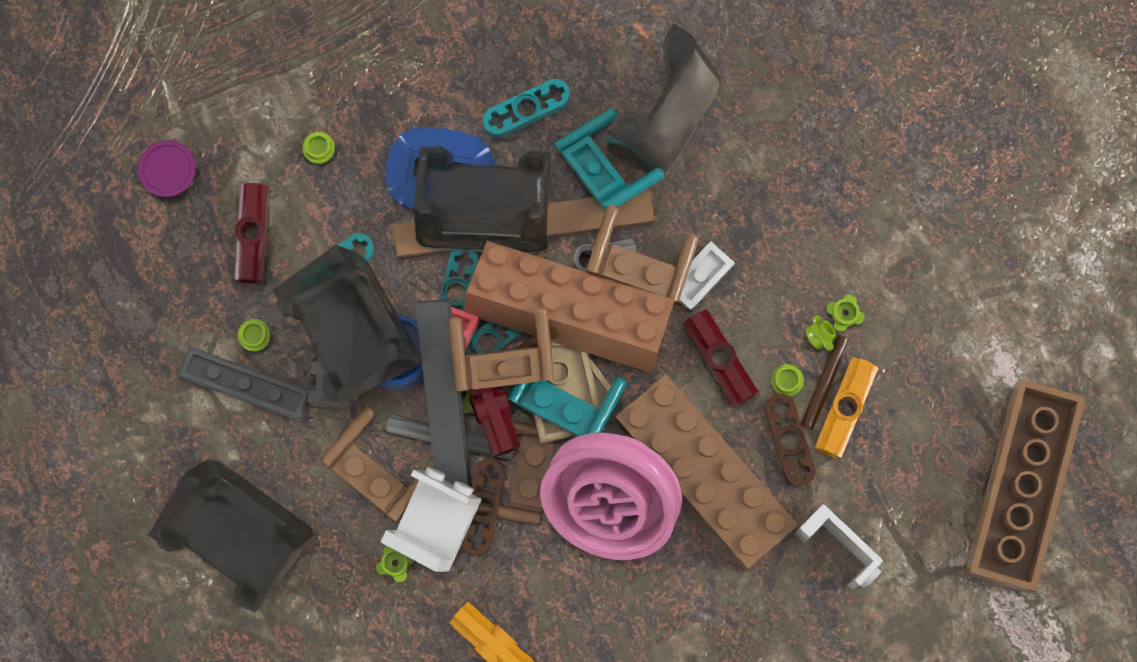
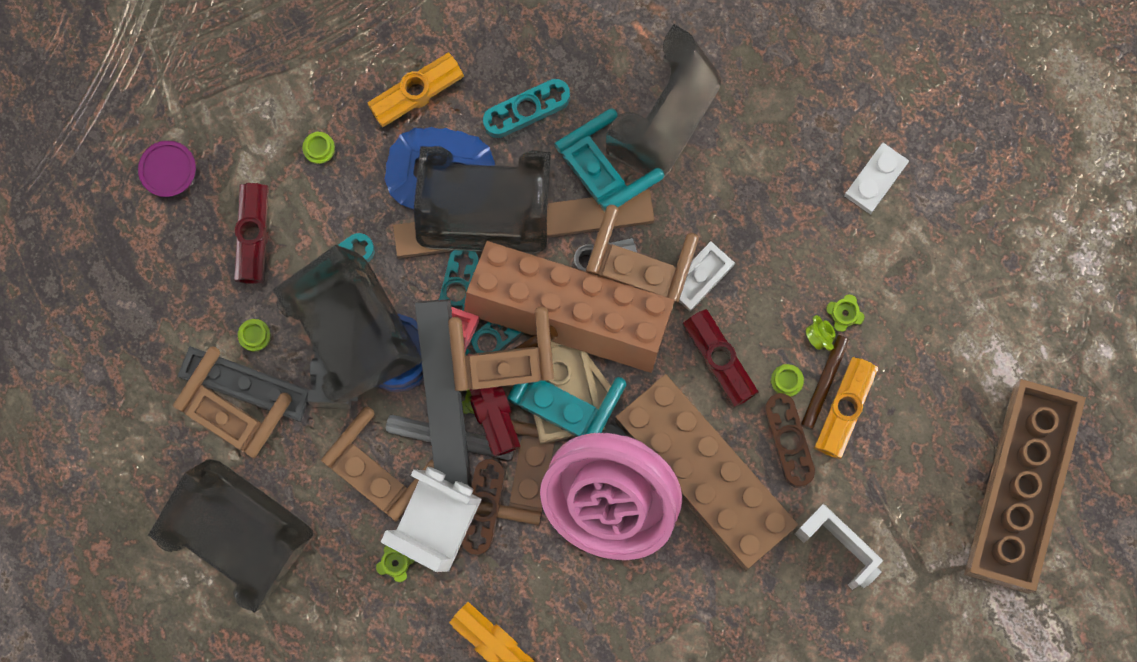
(223, 416): none -> medium nougat plate
(434, 79): none -> light orange piece
(876, 178): none -> white plate

